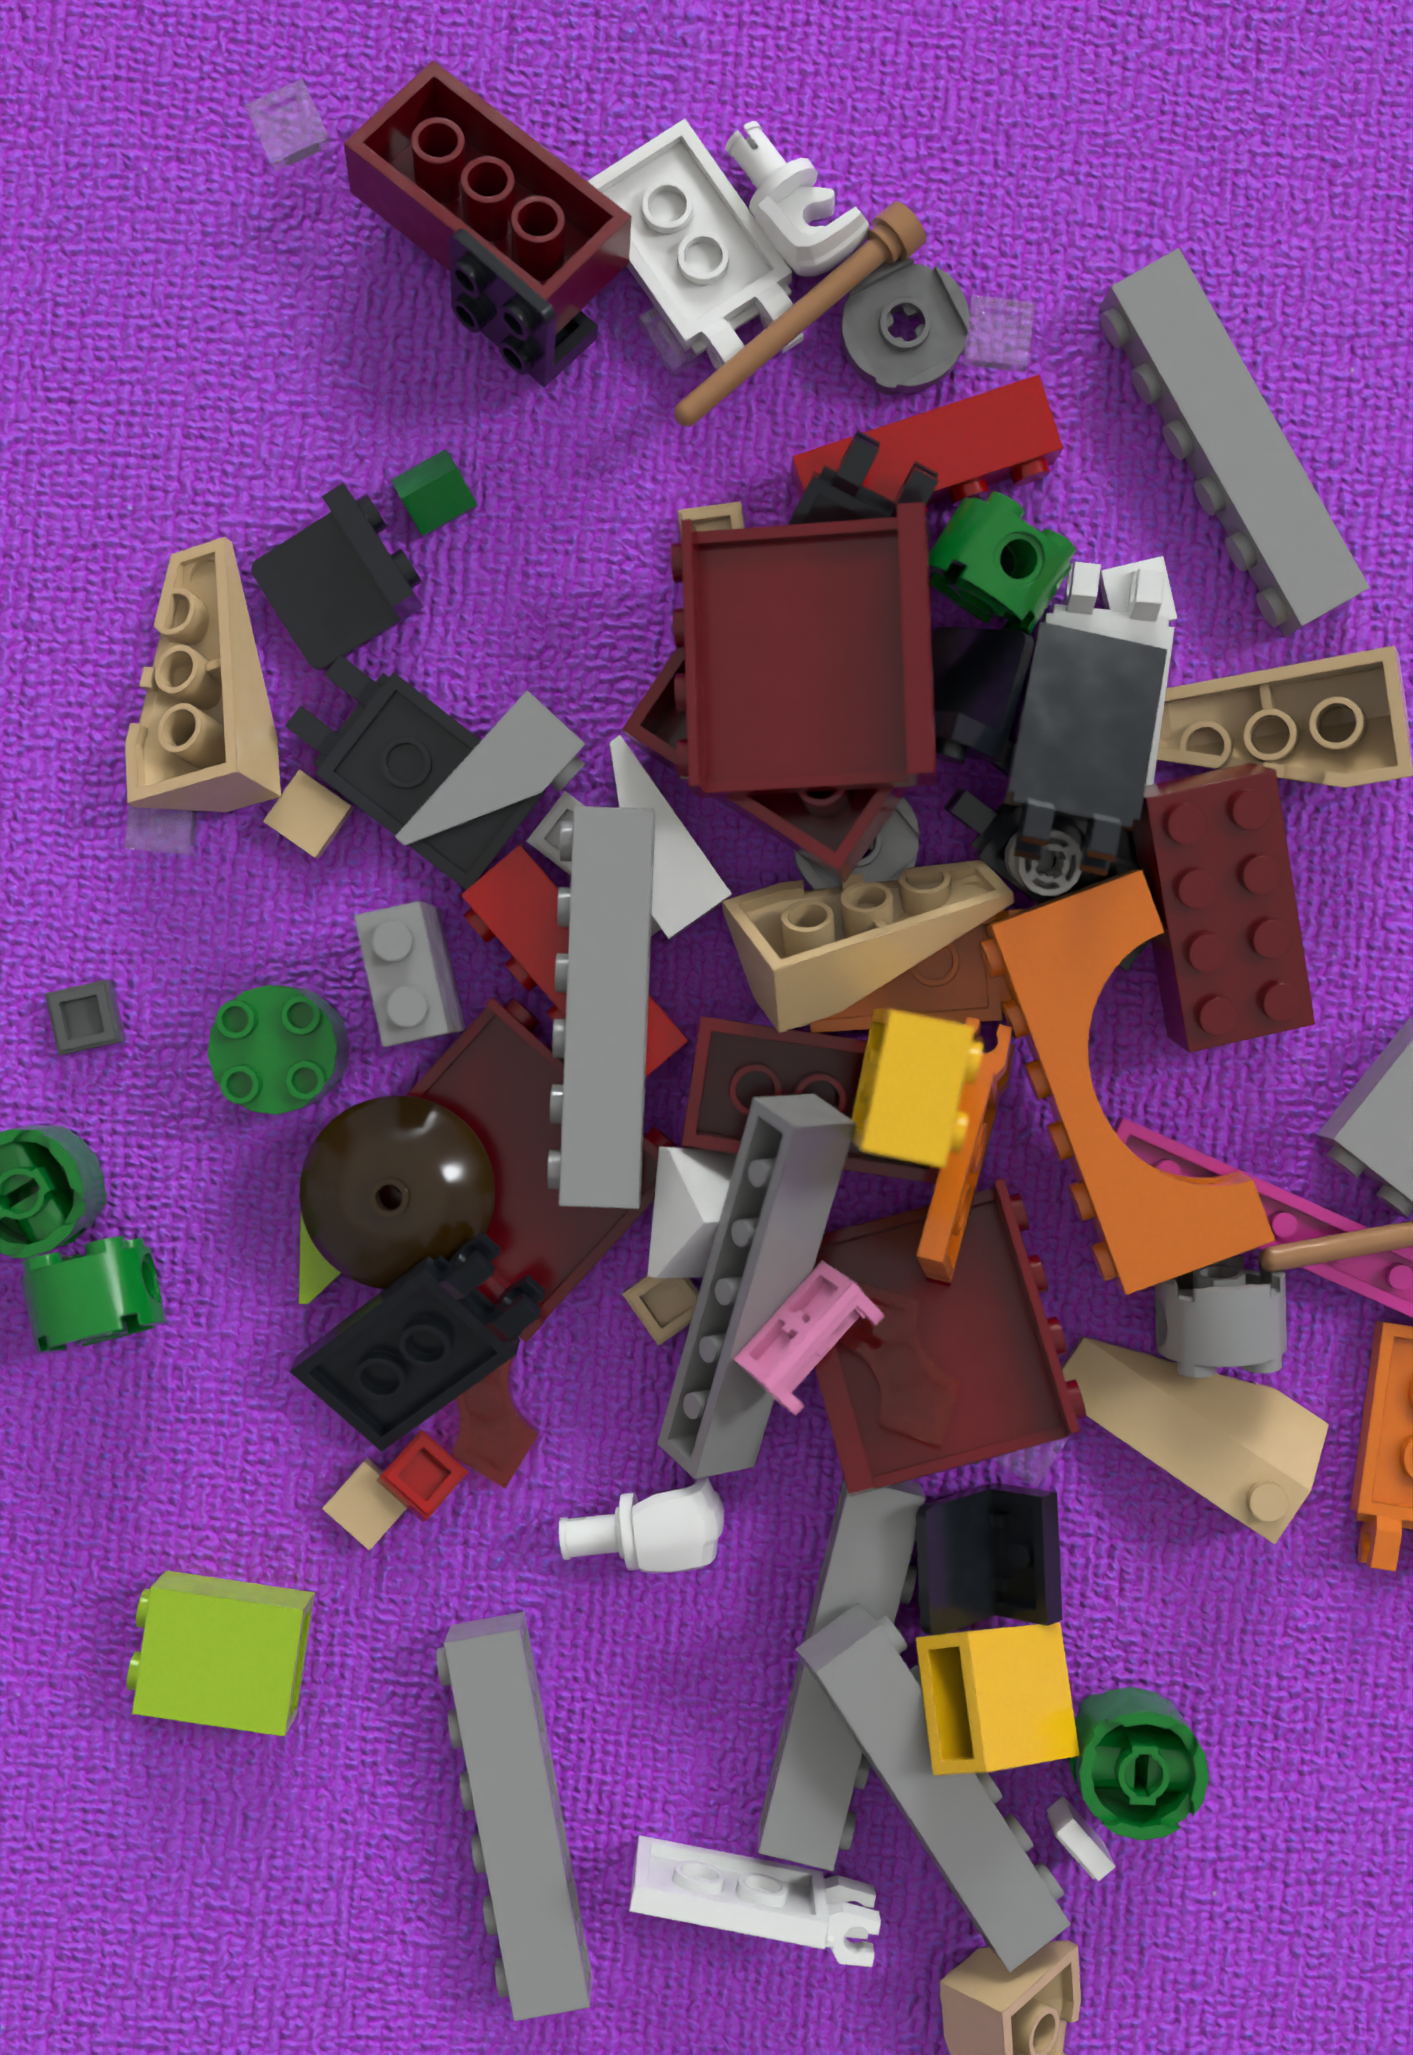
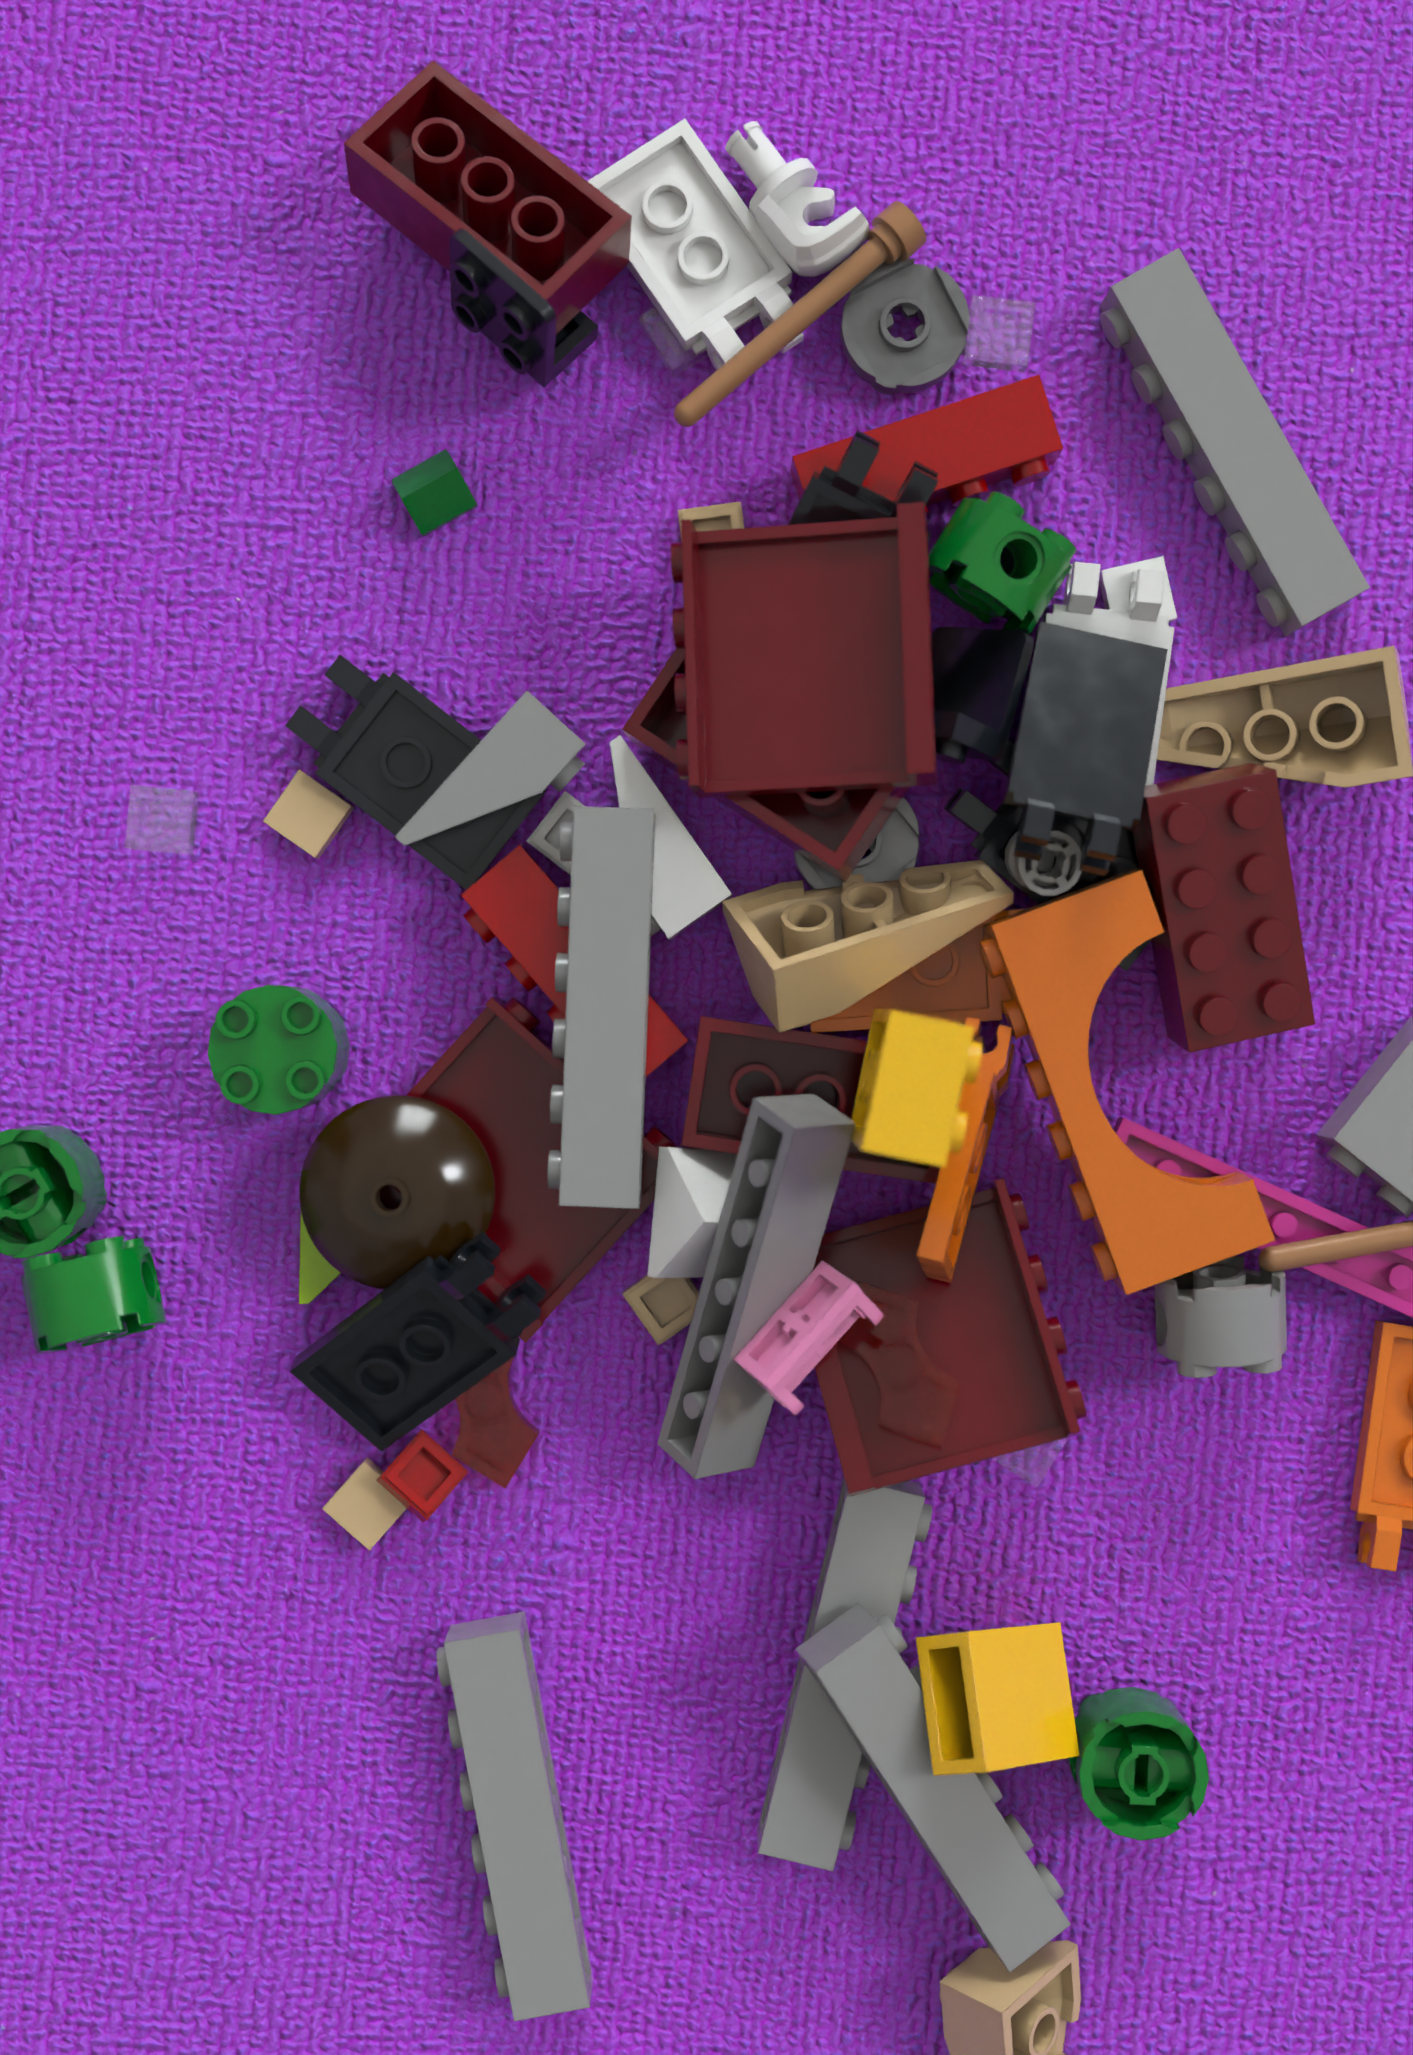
(85, 1017): dark grey tile -> none
(206, 709): tan wedge -> none
(220, 1652): lime brick -> none
(288, 125): clear tile -> none
(338, 581): black bracket -> none
(409, 973): light grey brick -> none
(656, 1535): white piece -> none
(754, 1898): white tile -> none
(988, 1558): black bracket -> none
(1080, 1839): white tile -> none
(1216, 1433): tan wedge -> none

